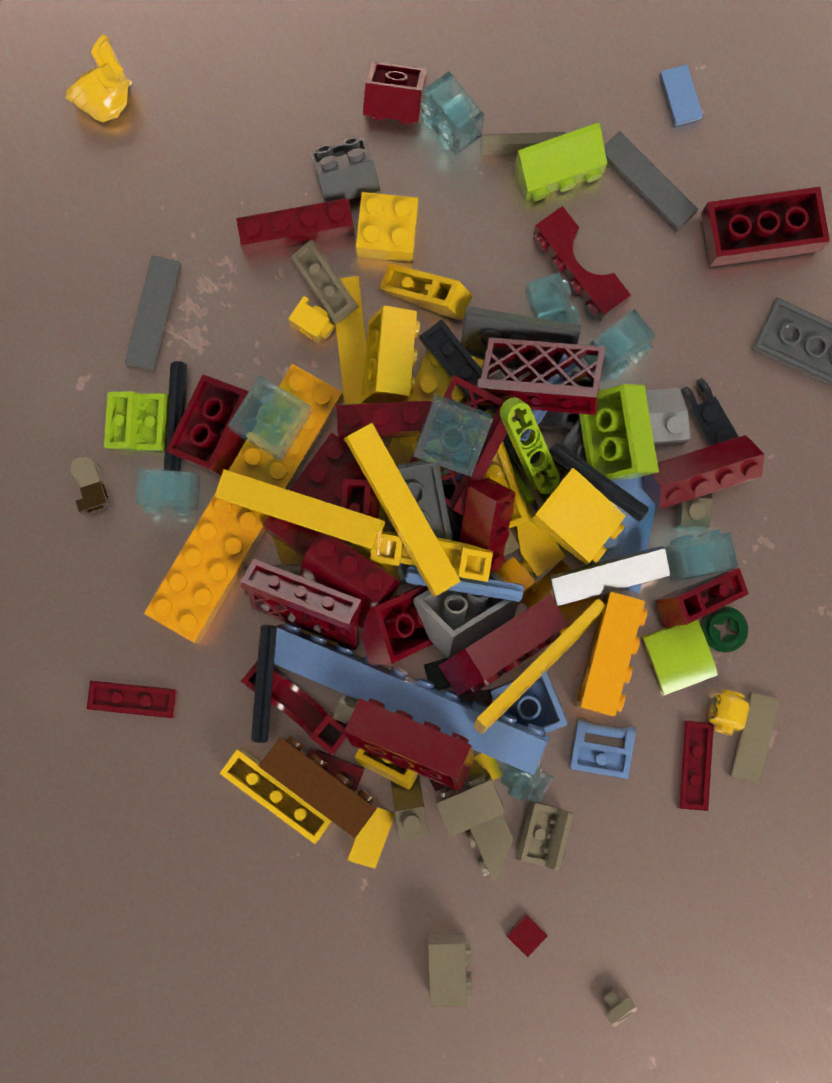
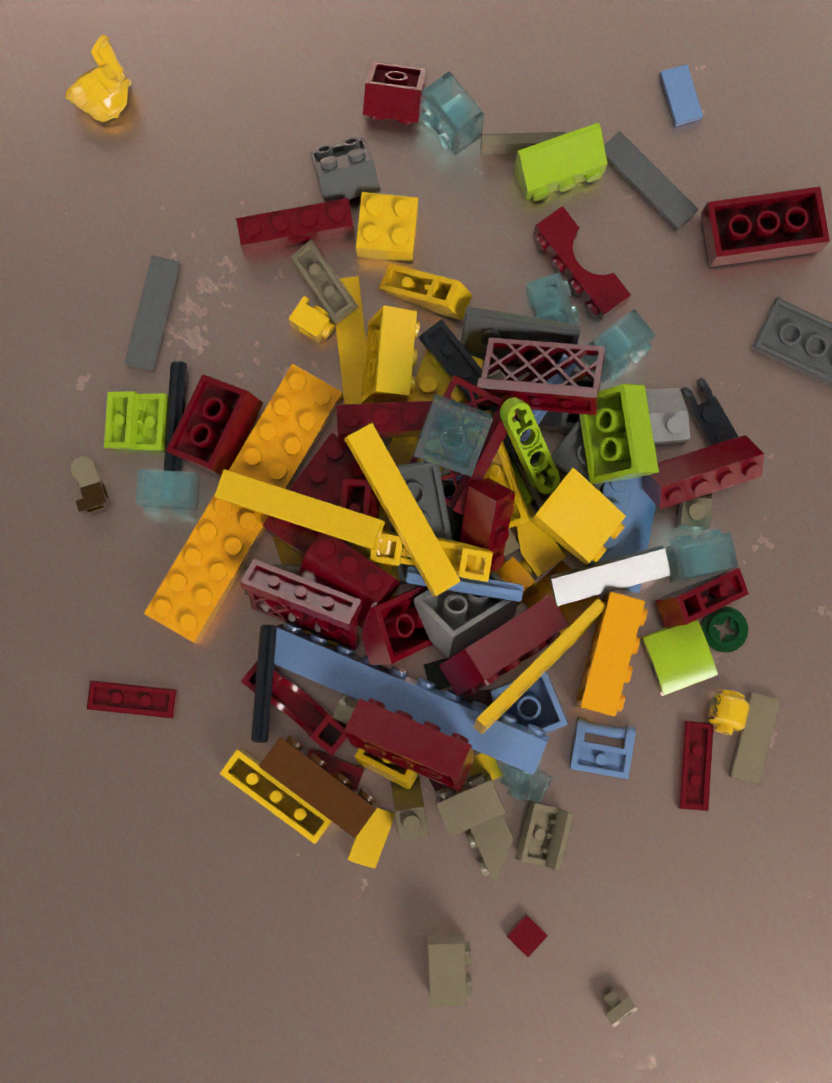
(270, 418): clear light blue brick -> none
(608, 488): black axle -> none

